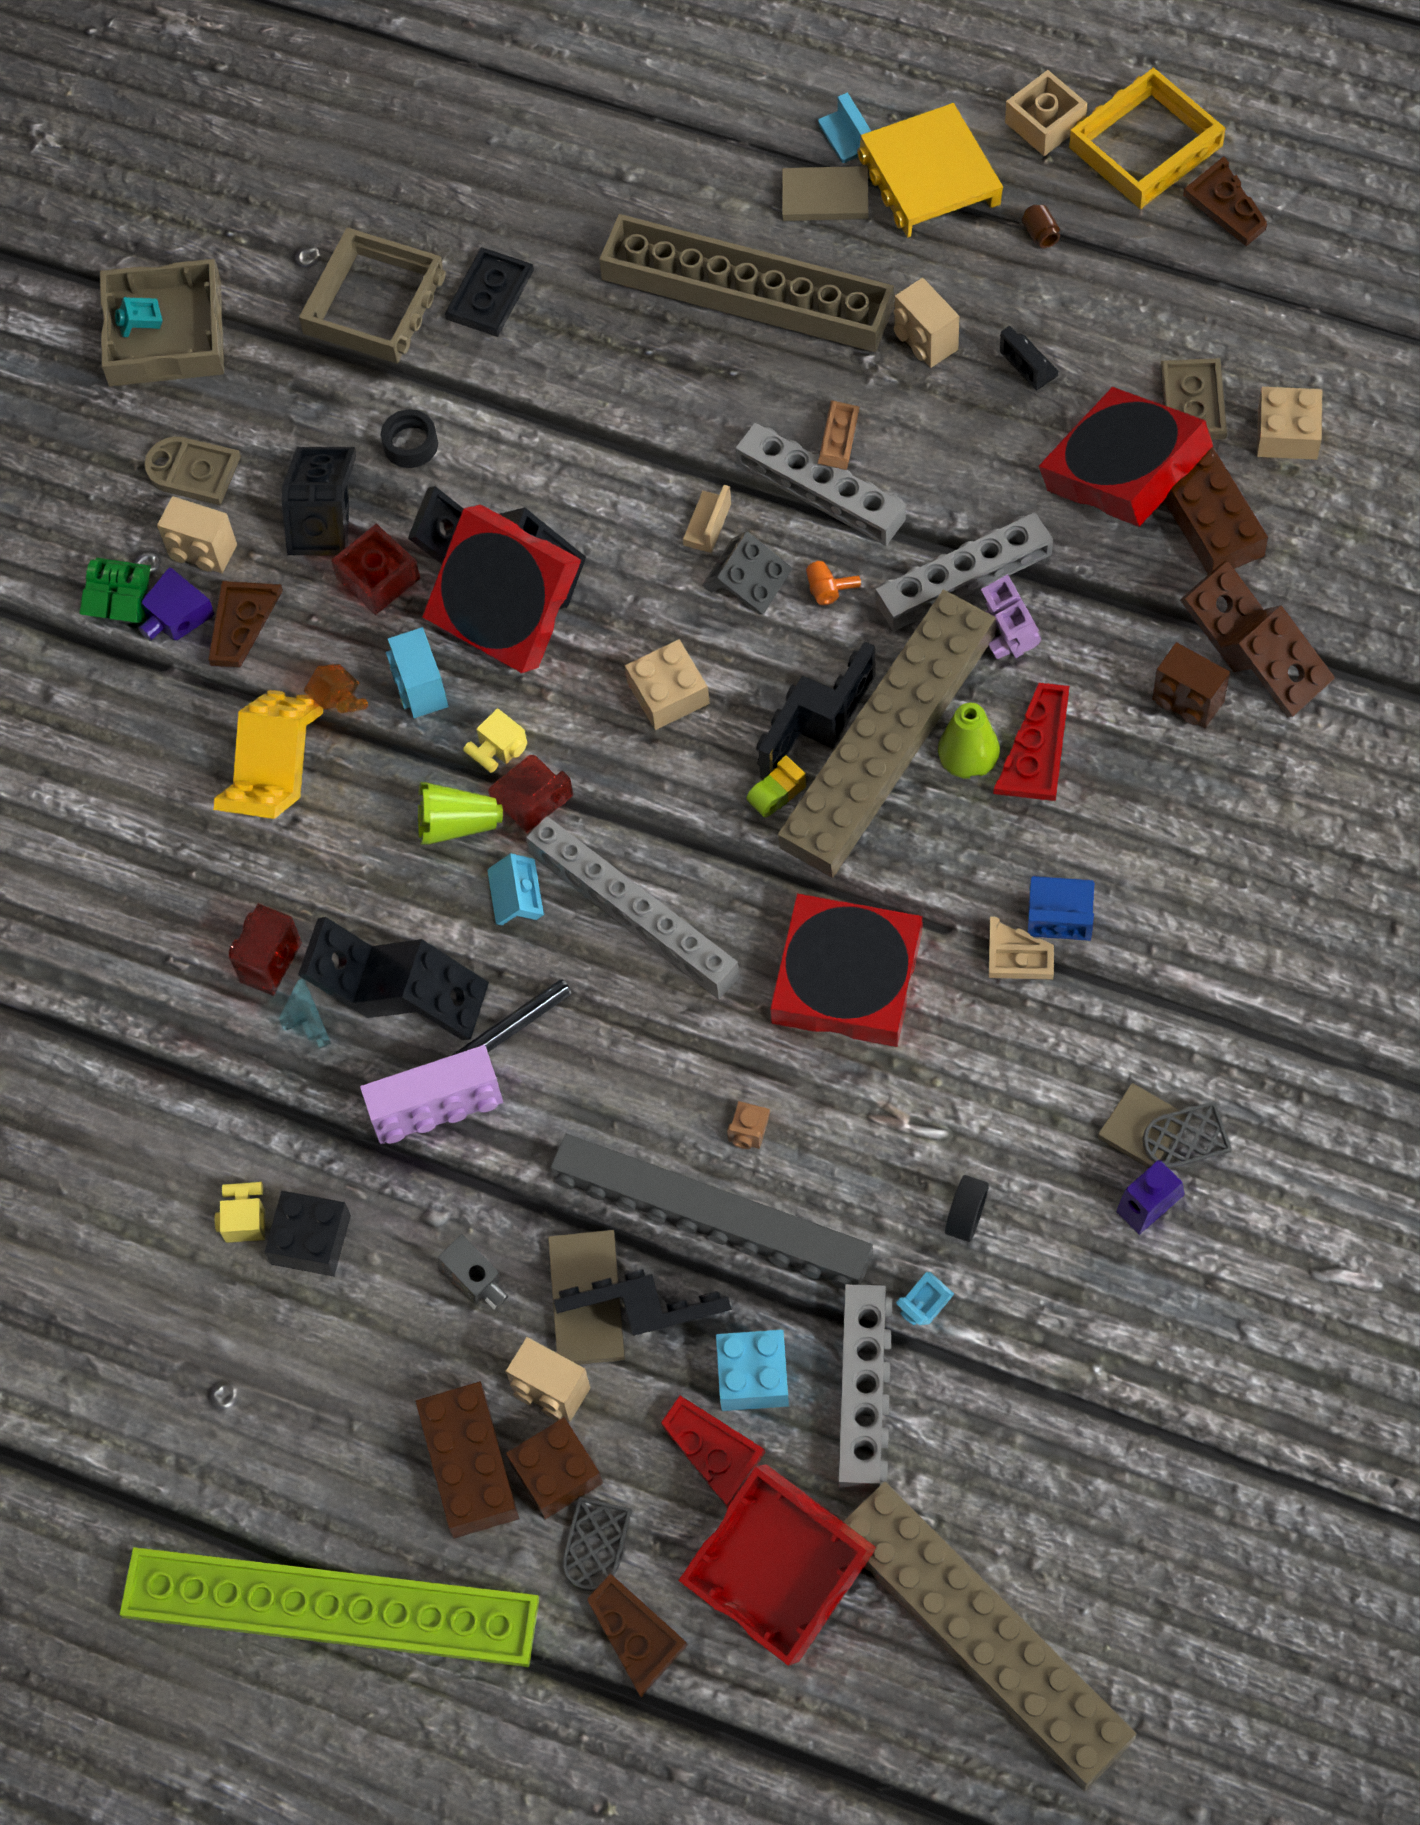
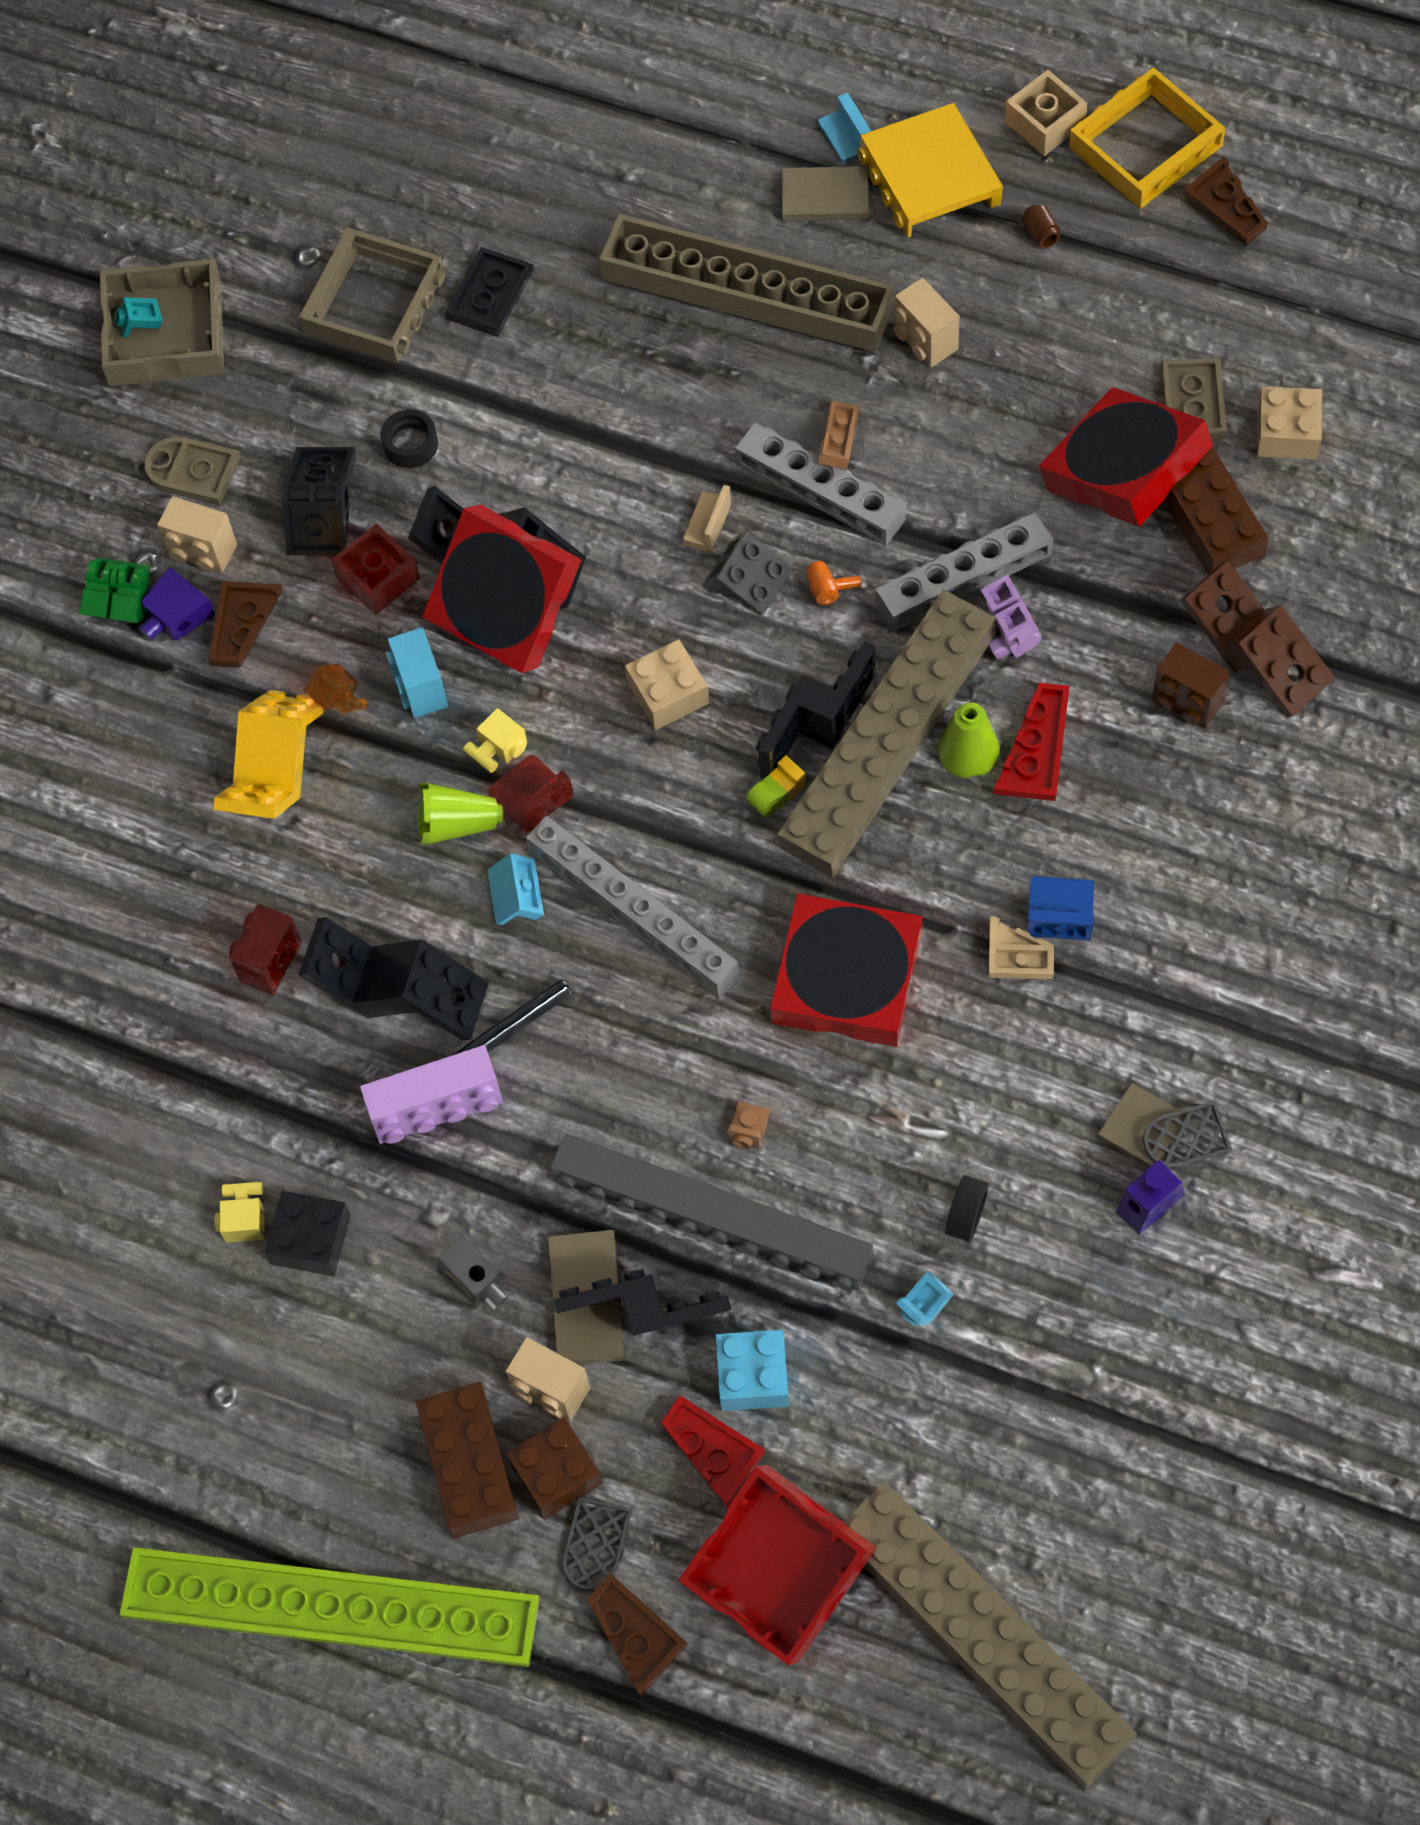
(302, 1011): clear light blue slope -> none
(854, 1473): light grey brick -> none
(1026, 358): black bracket -> none

